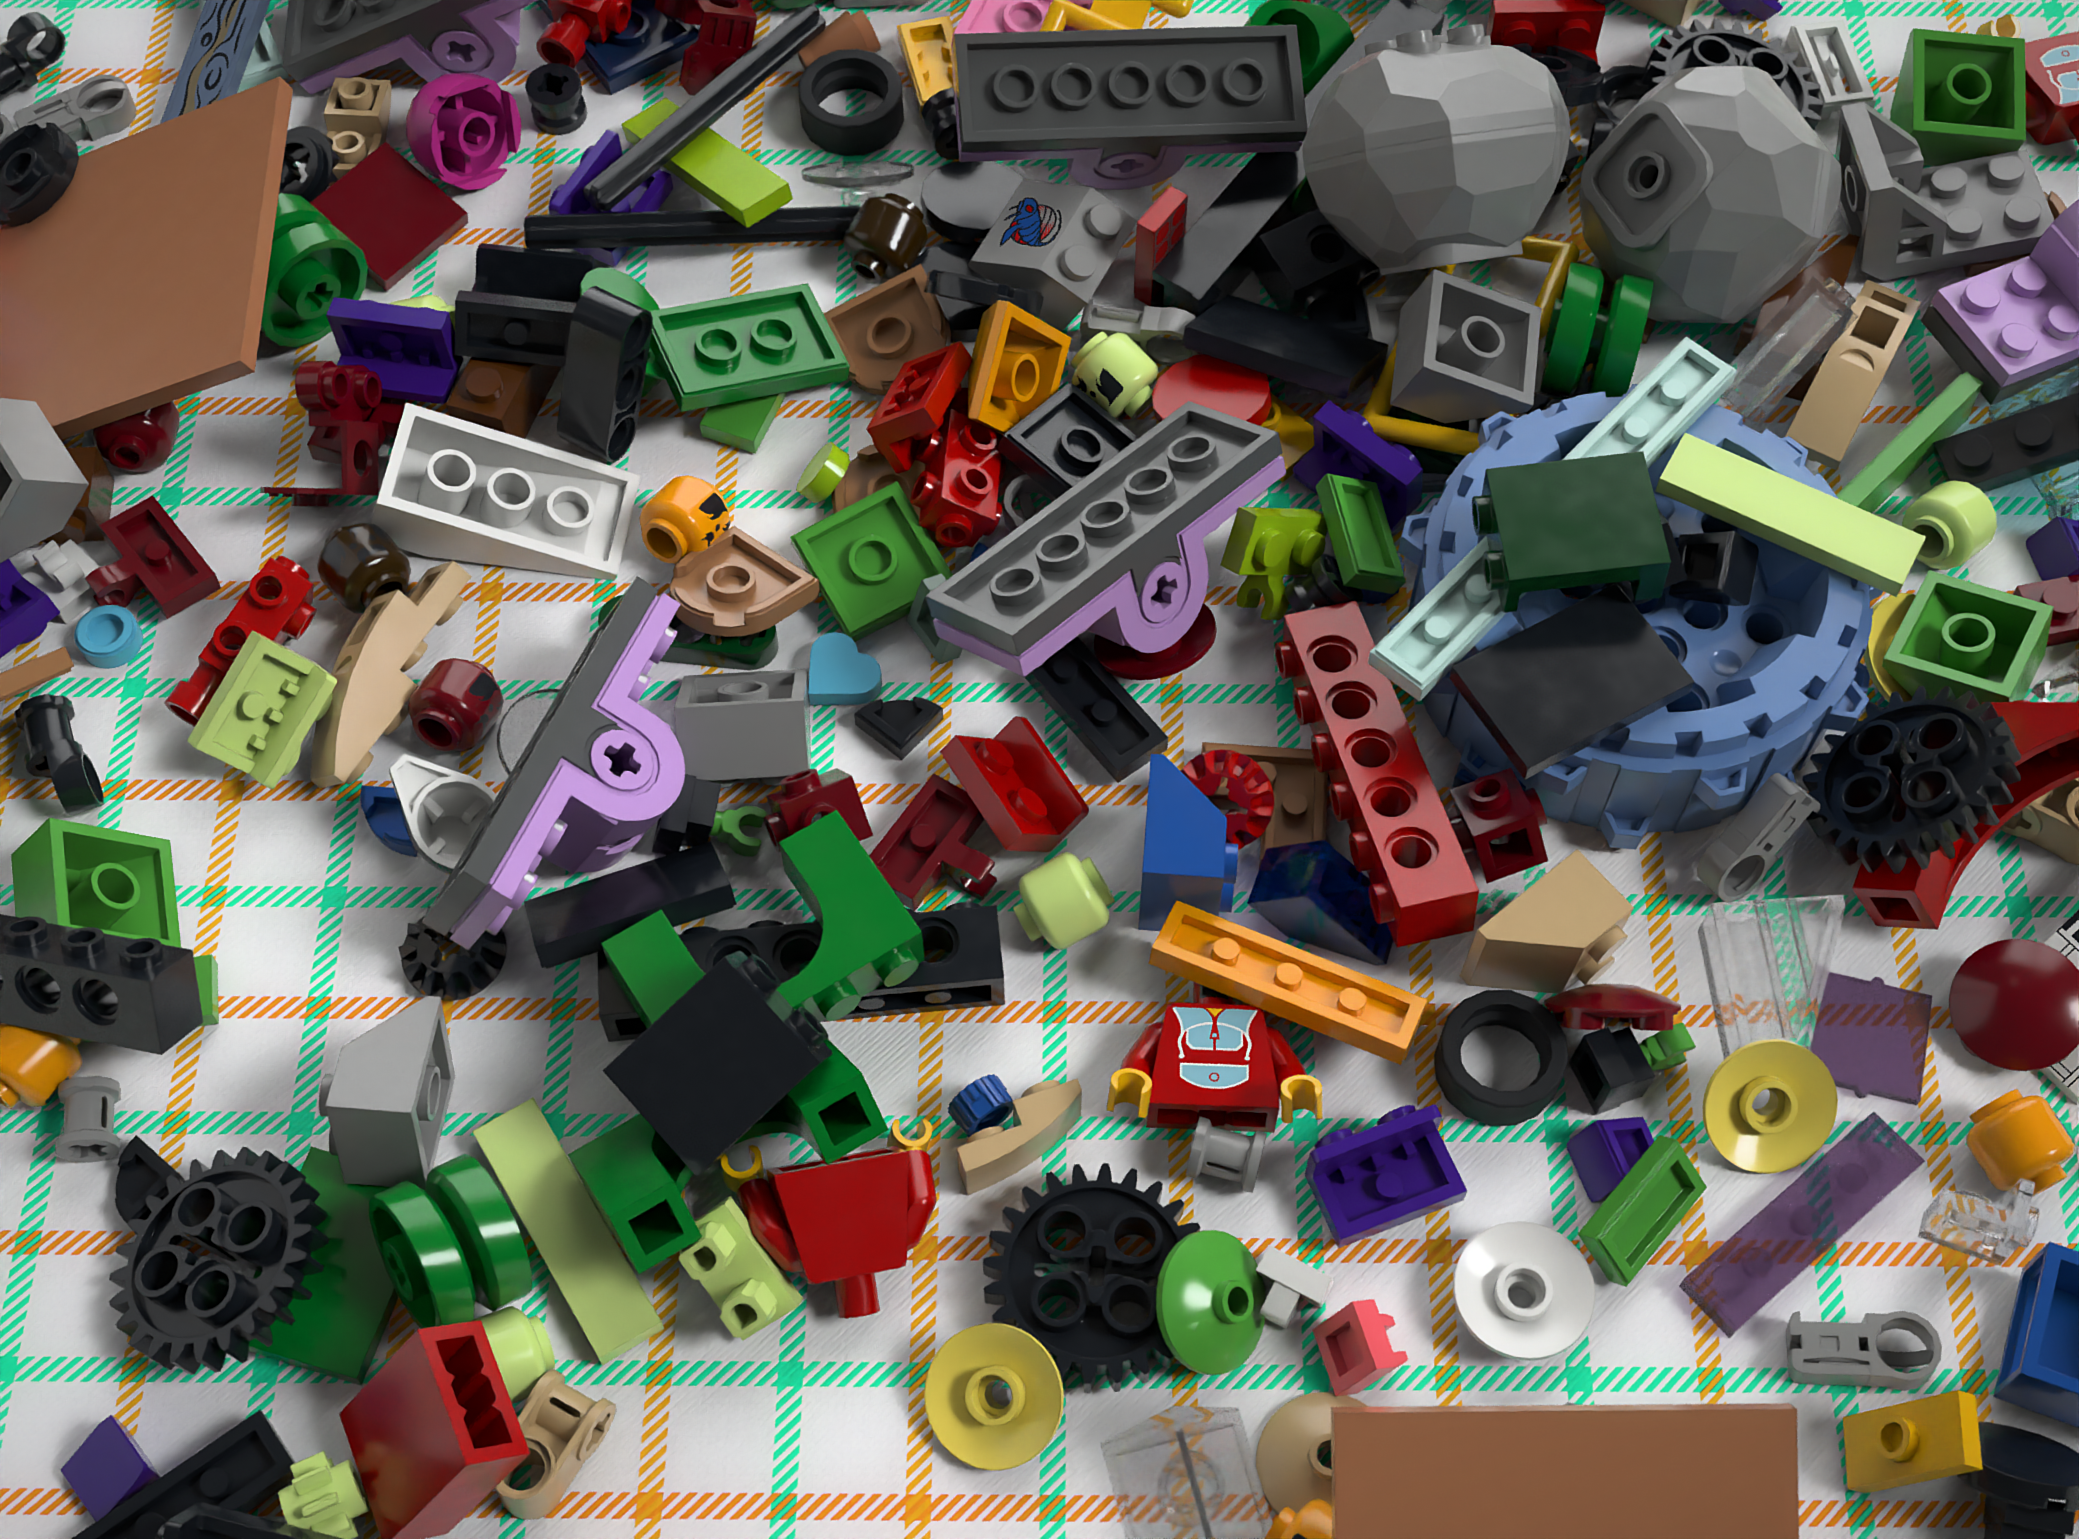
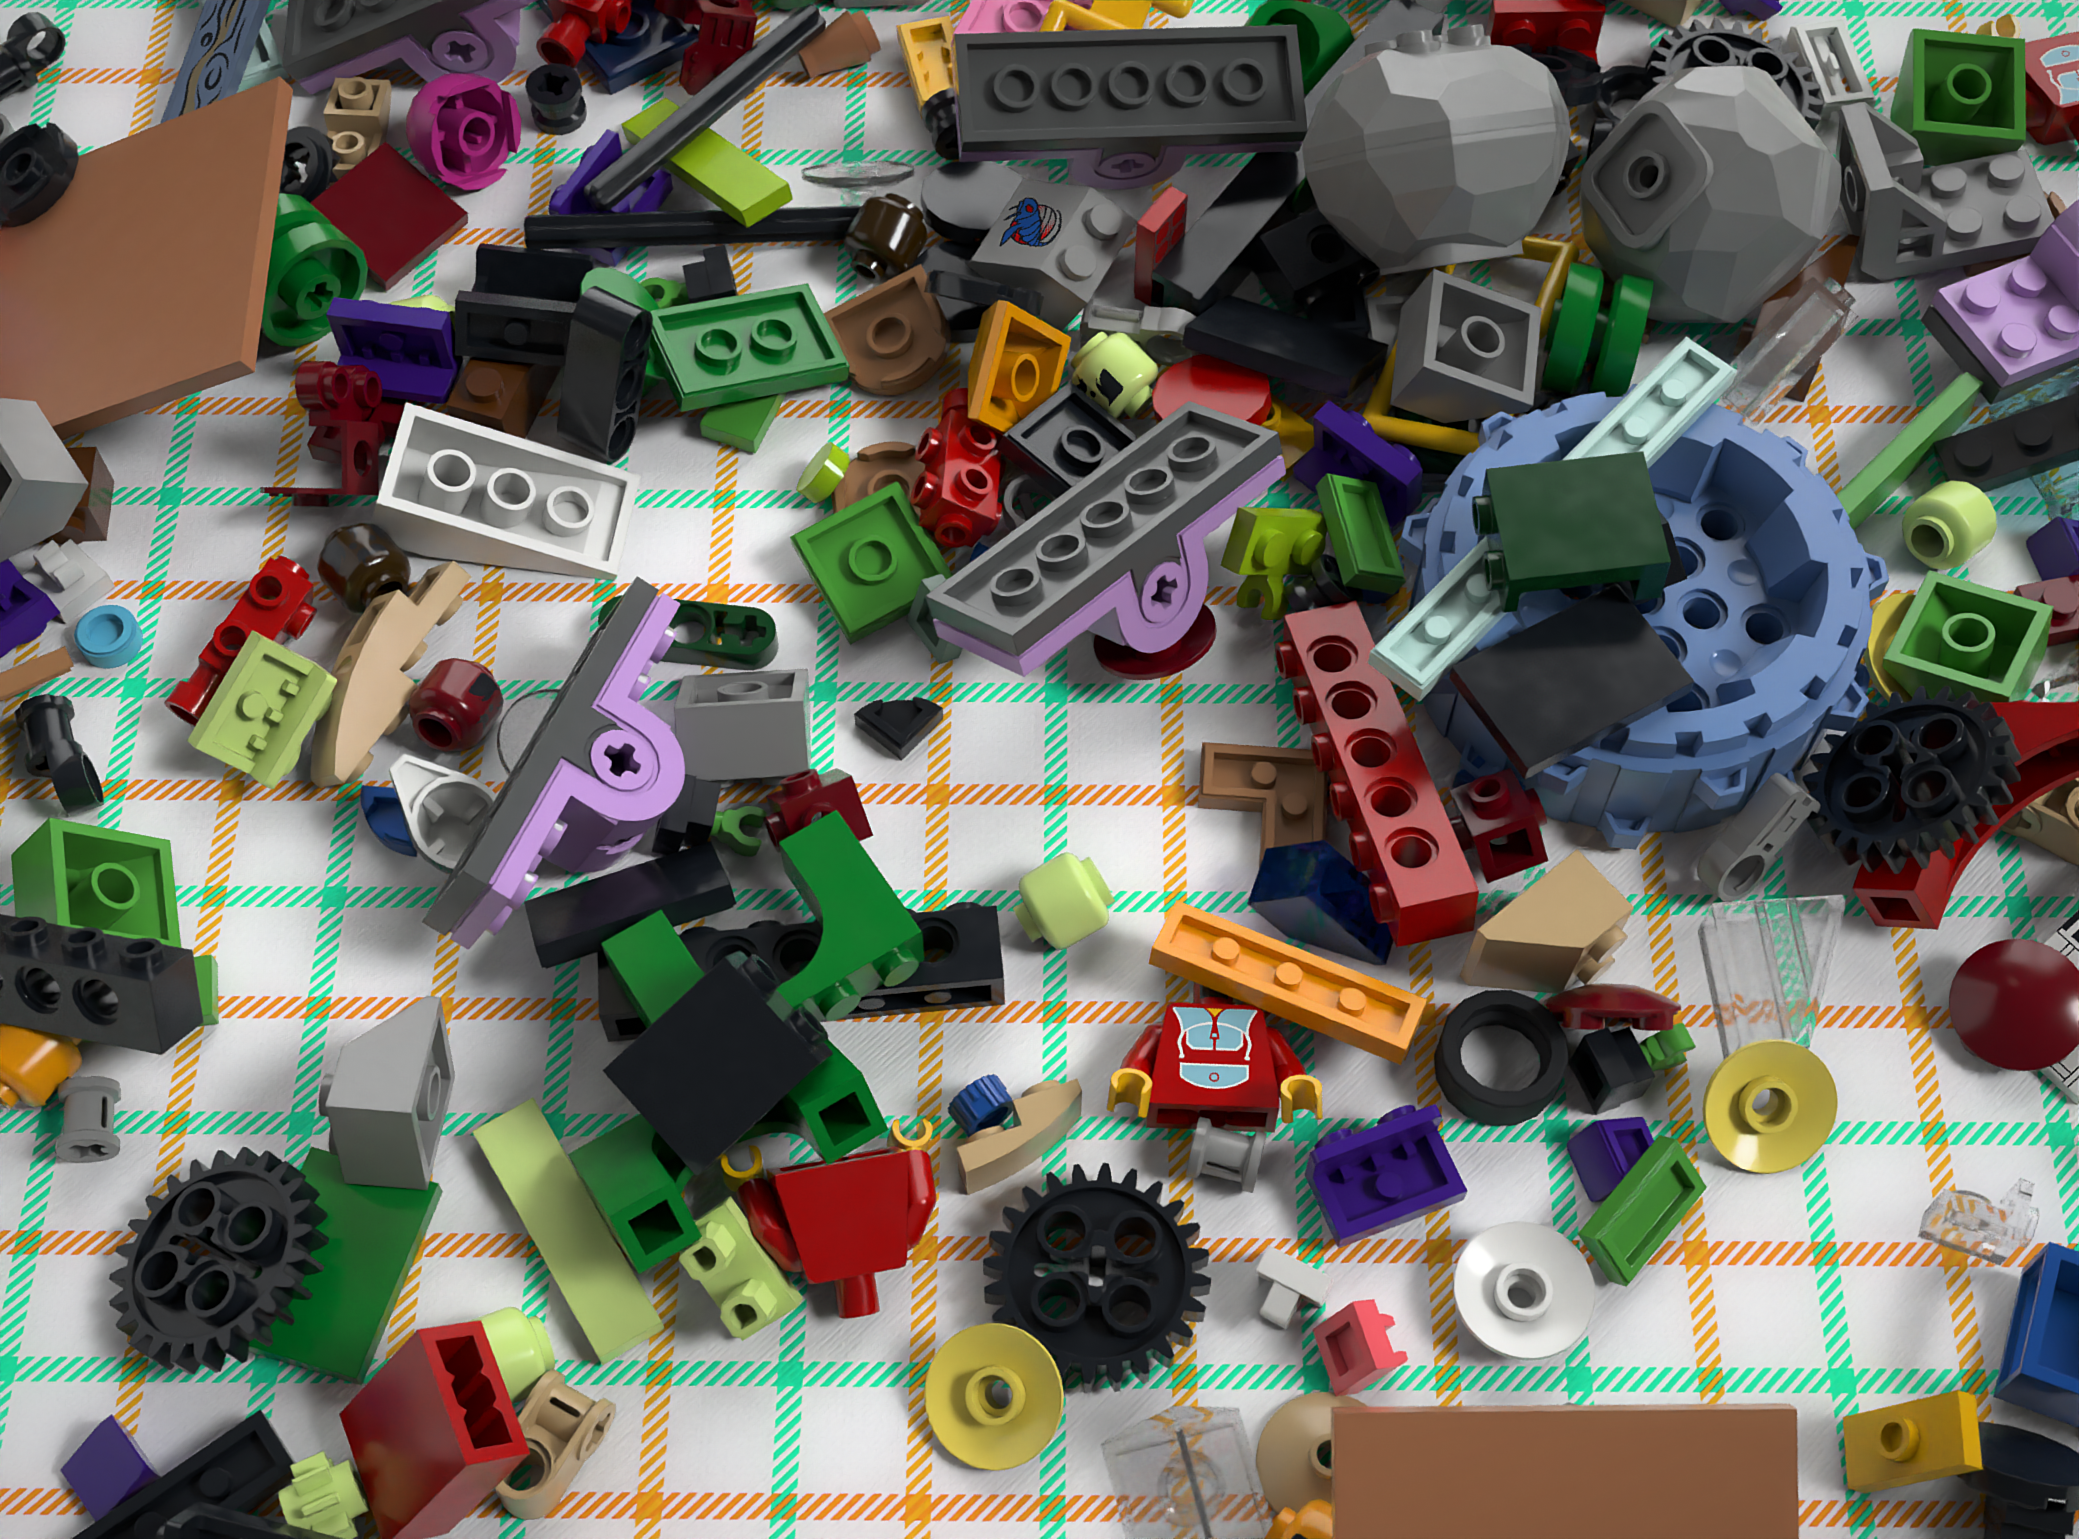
(71, 109): light grey piece -> none
(140, 1175): black tile -> none
(145, 436): dark red head -> none
(152, 557): dark red plate -> none
(450, 1244): green wheel -> none
(457, 975): black gear -> none
(683, 518): light orange head -> none
(703, 281): none -> black piece
(738, 586): medium nougat tile -> none
(840, 673): medium azure tile -> none
(845, 71): black tyre -> none
(917, 403): red bracket -> none
(931, 842): dark red plate -> none
(1017, 786): red bracket -> none
(1098, 710): black plate -> none
(1183, 849): blue slope -> none
(1210, 1302): bright green dish -> none
(1246, 785): red gear -> none
(1717, 568): black slope -> none
(1790, 514): yellowish green tile -> none
(1801, 1224): clear purple tile -> none
(1848, 1352): light grey piece -> none
(1852, 374): tan slope -> none
(1873, 1037): clear purple piece -> none
(2020, 1139): light orange head -> none

